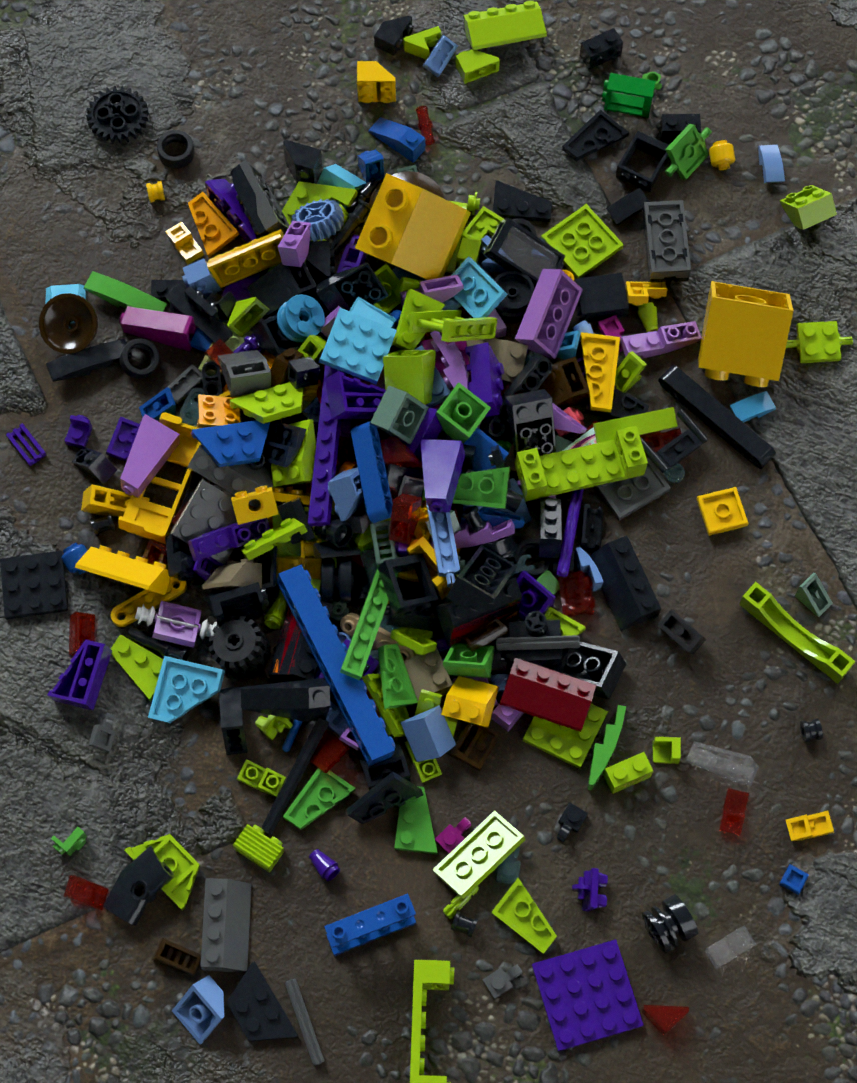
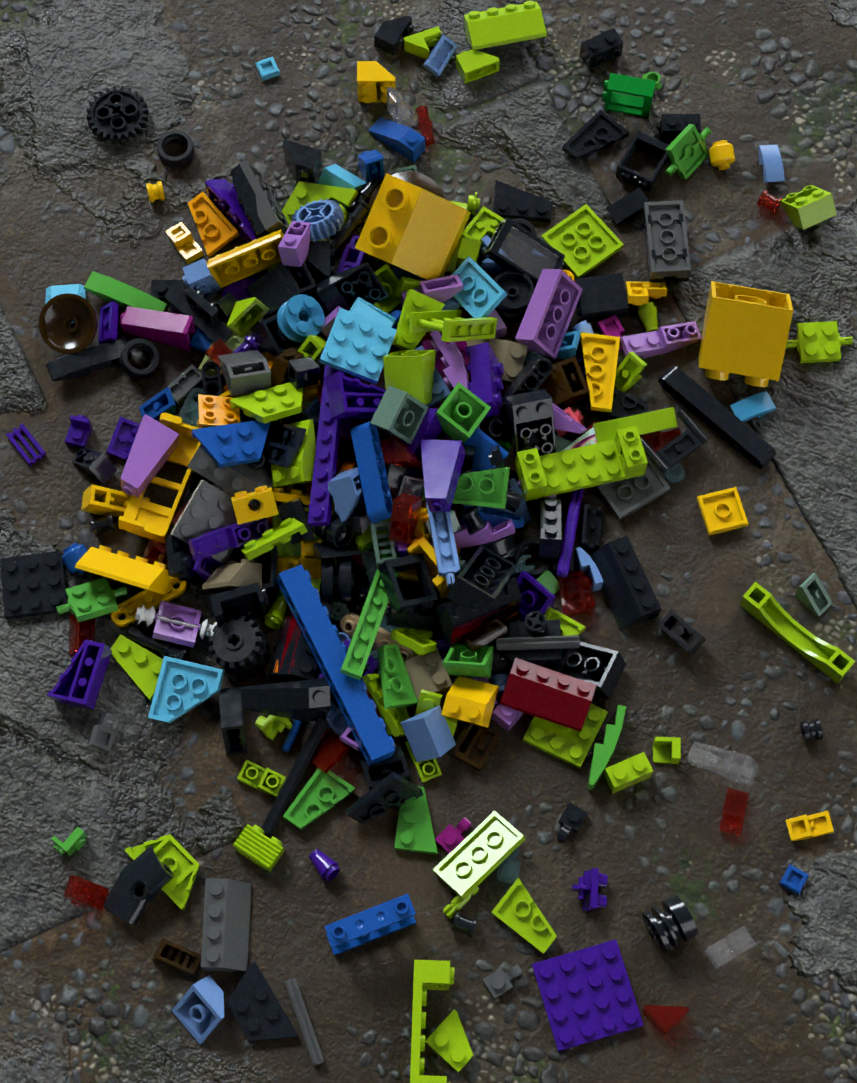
(91, 600): none -> bright green plate
(108, 323): none -> dark purple plate
(267, 68): none -> medium azure tile
(400, 108): none -> clear slope
(451, 1042): none -> lime wing
(769, 201): none -> clear red bush

